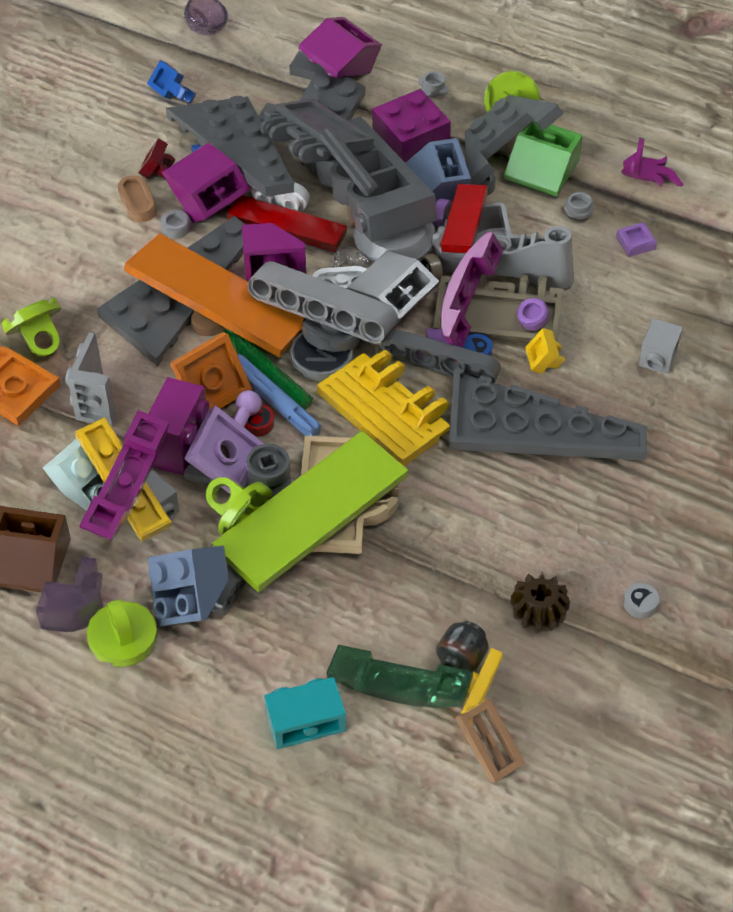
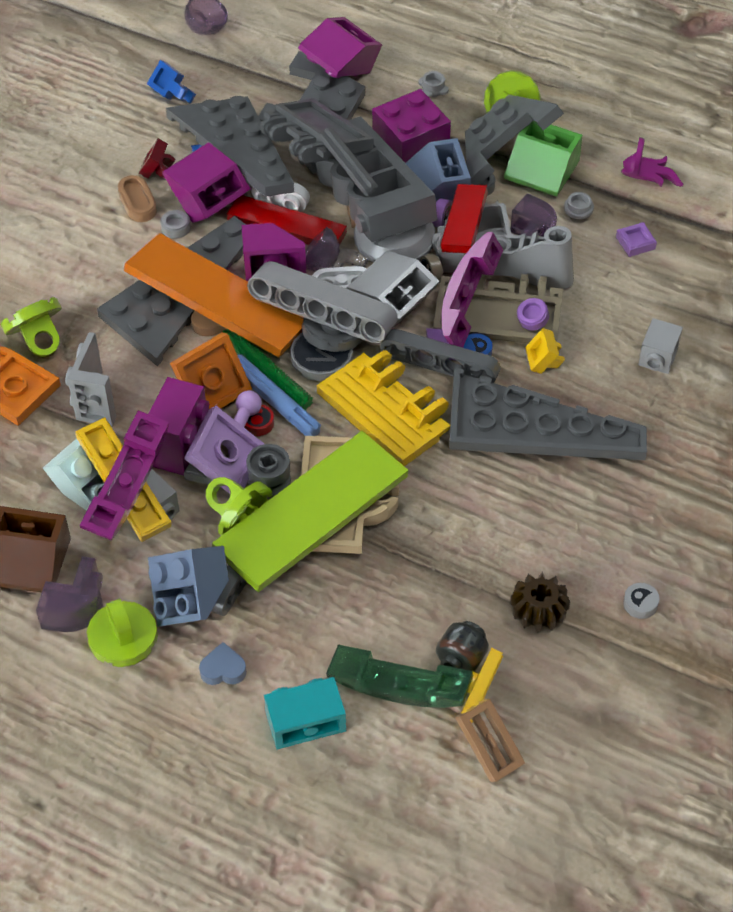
(222, 666): none -> sand blue tile
(322, 251): none -> clear purple piece
(532, 216): none -> clear purple brick

